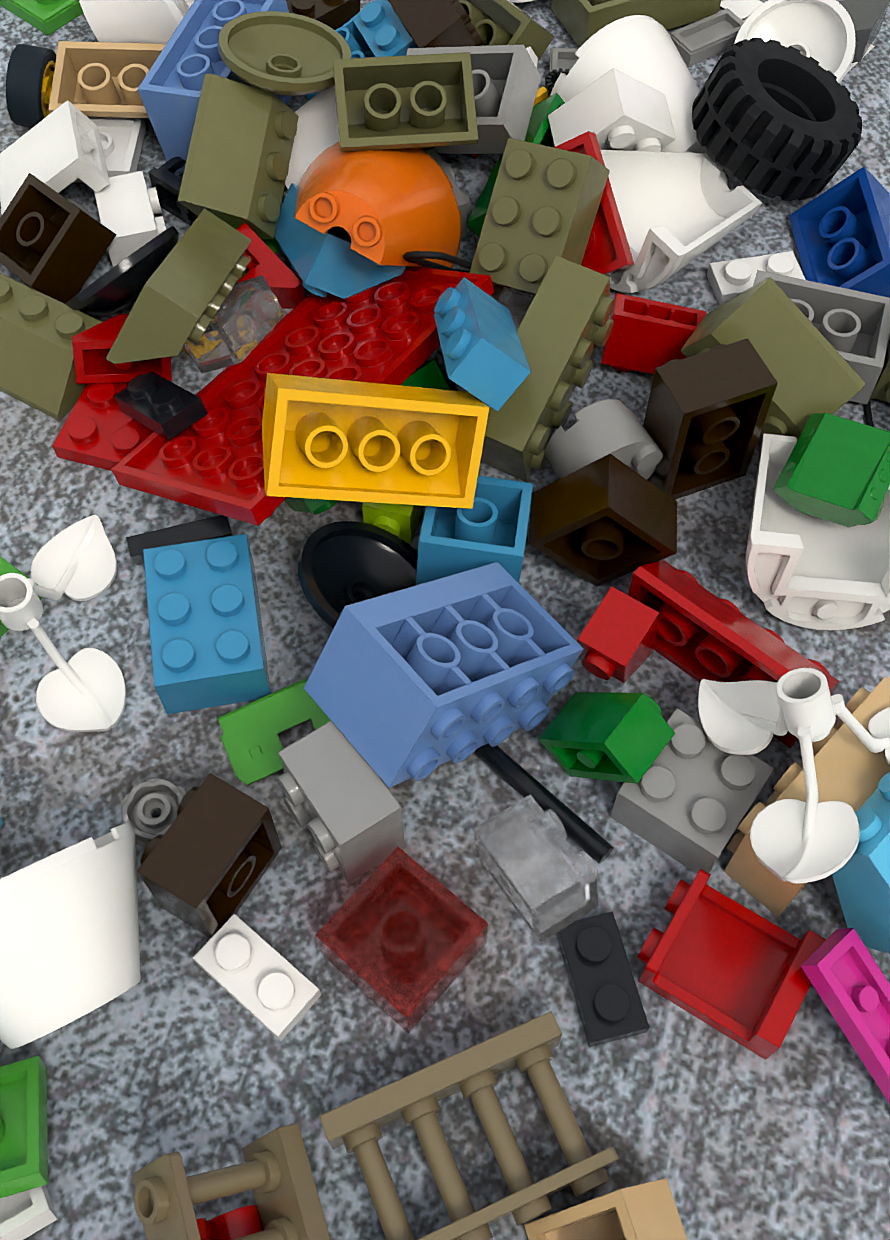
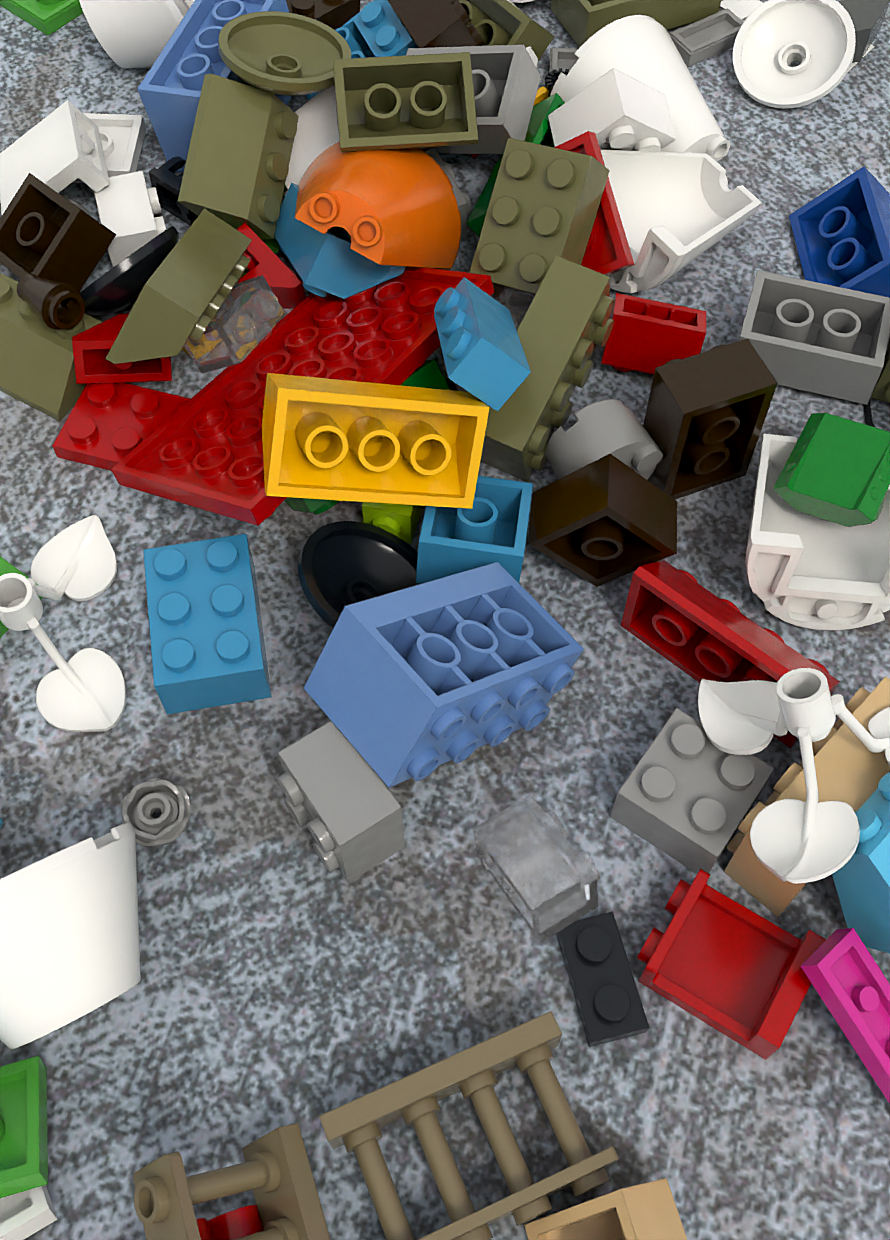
(29, 84): black wheel -> none
(53, 301): none -> dark brown cone
(102, 77): tan slope -> none
(160, 404): black plate -> none
(189, 532): black plate -> none
(210, 855): dark brown brick -> none
(253, 730): bright green piece -> none
(257, 977): white plate -> none
(402, 938): clear red brick -> none
(419, 257): black piece -> none
(527, 785): black bar -> none
(607, 735): green brick -> none
(618, 636): red slope -> none
(738, 275): white plate -> none
(776, 119): black tyre -> none
(803, 362): olive slope -> none

